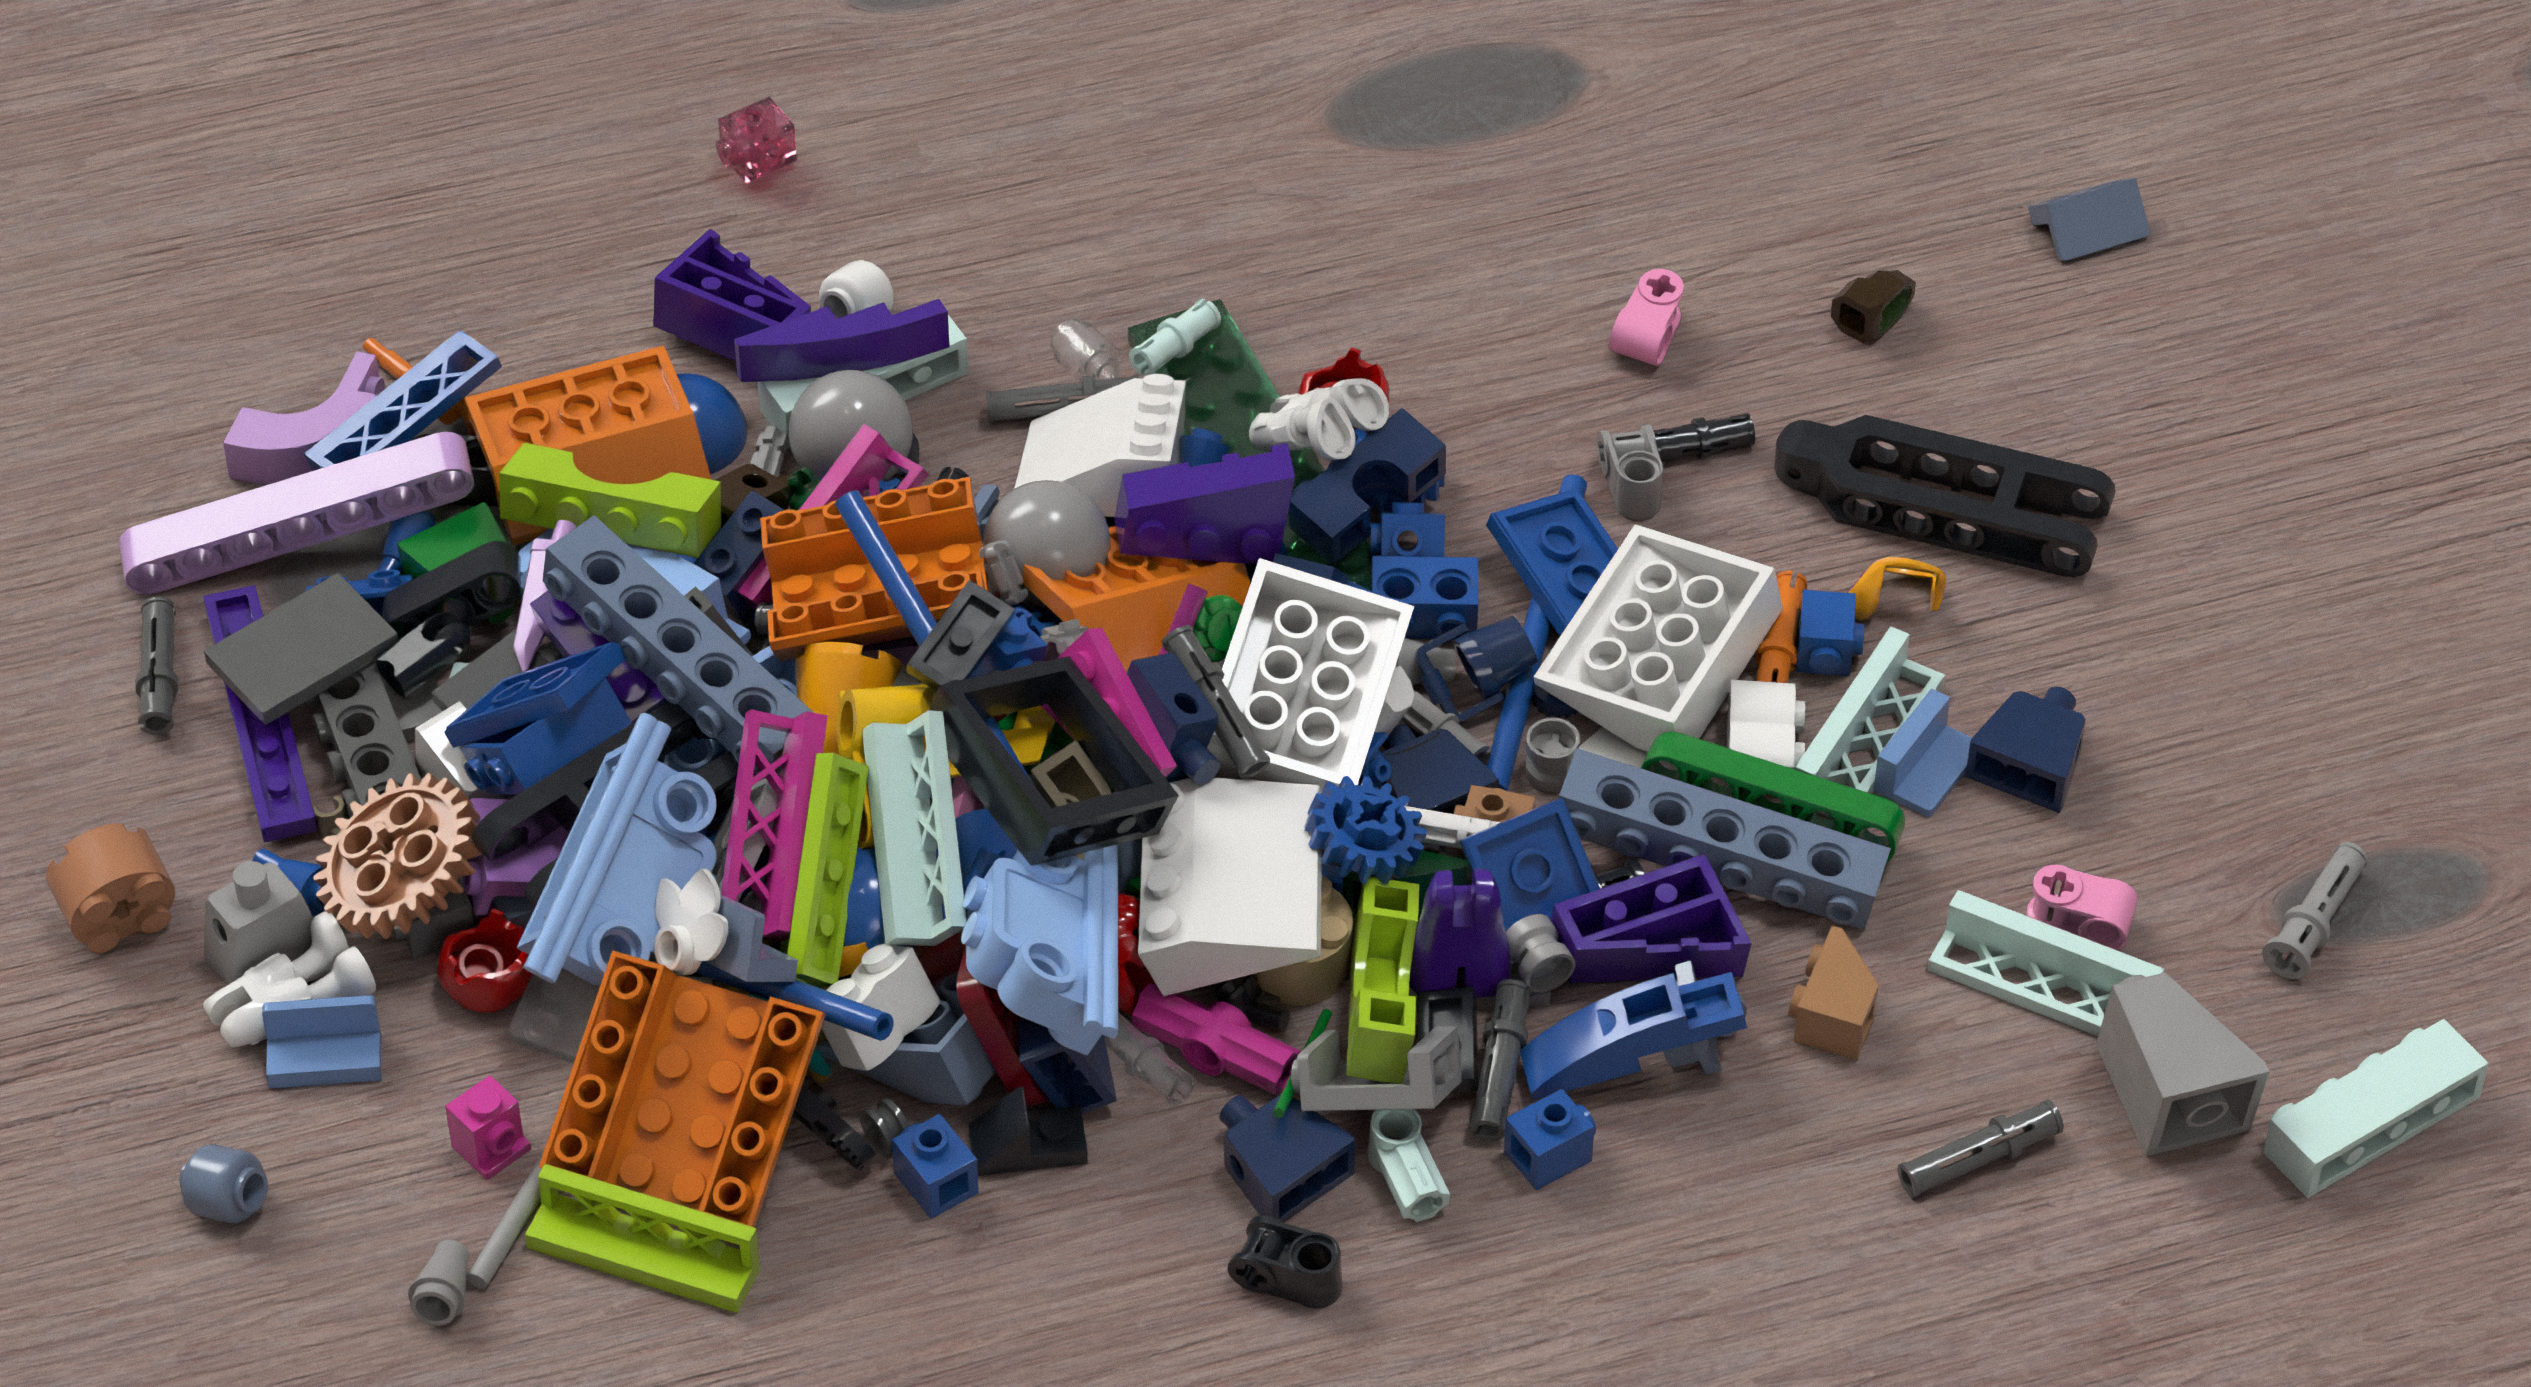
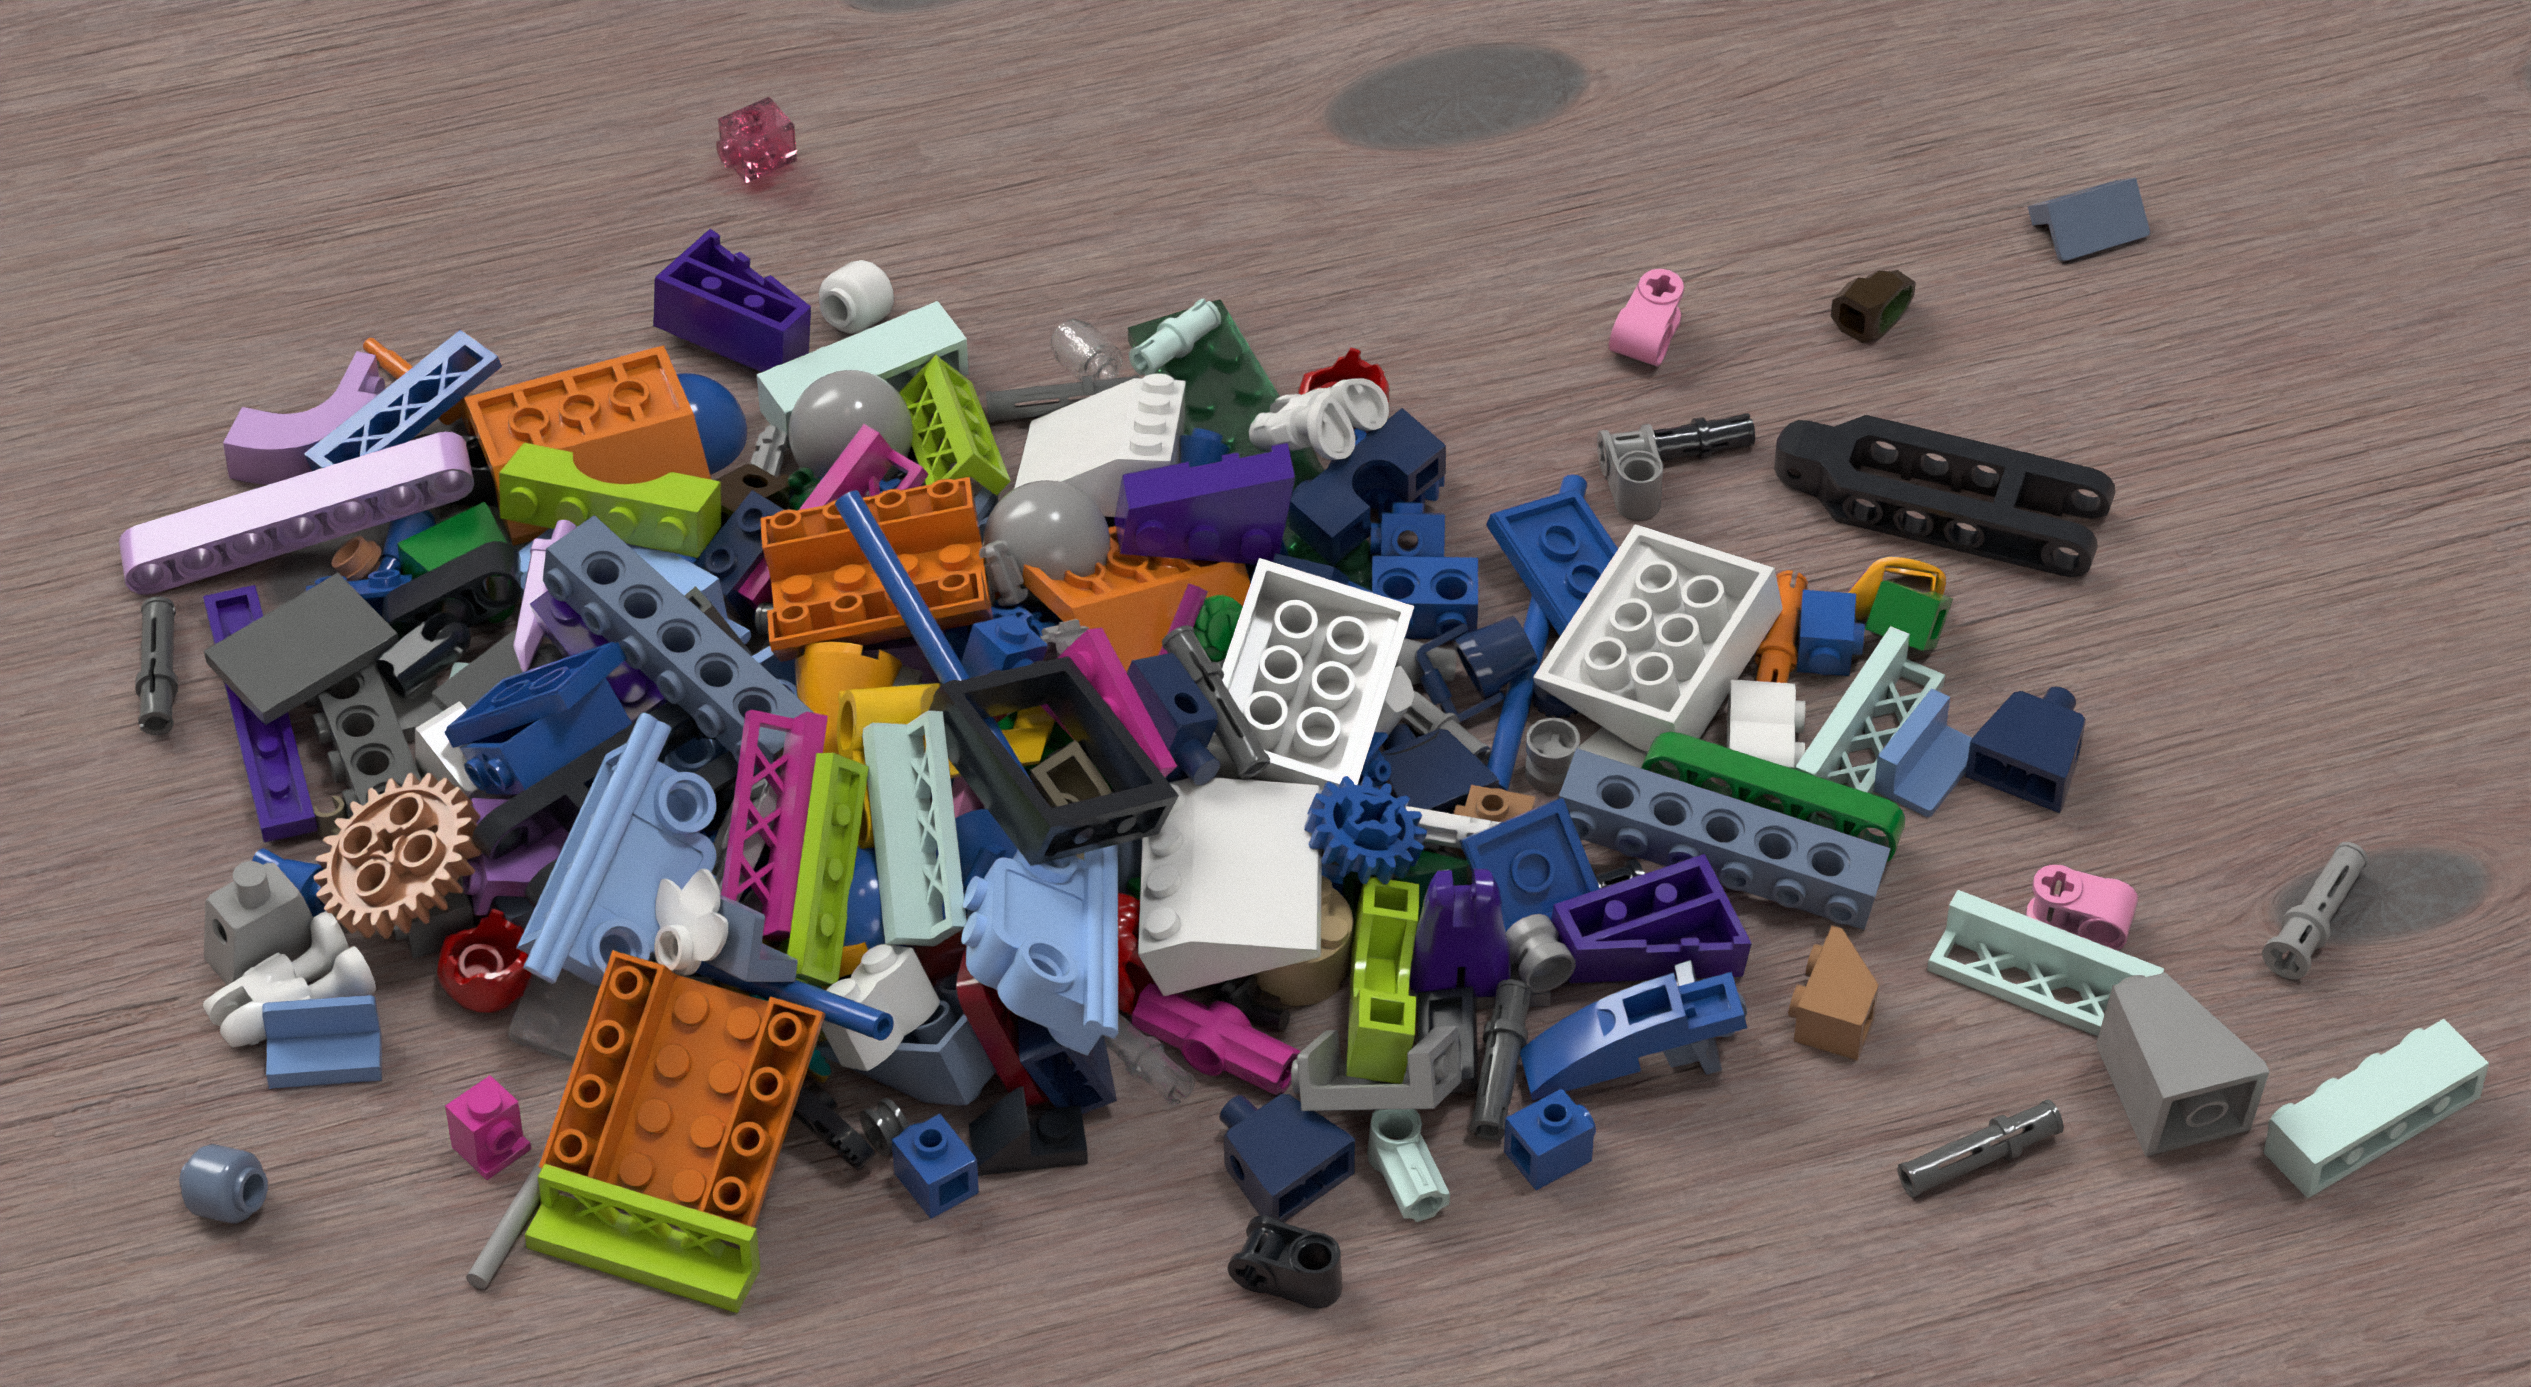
(111, 886): nougat brick -> none
(357, 559): none -> nougat plate
(441, 1285): light grey cone -> none
(823, 344): dark purple slope -> none
(958, 421): none -> lime fence
(961, 637): black plate -> none
(1288, 1092): green axle -> none
(1911, 612): none -> green panel

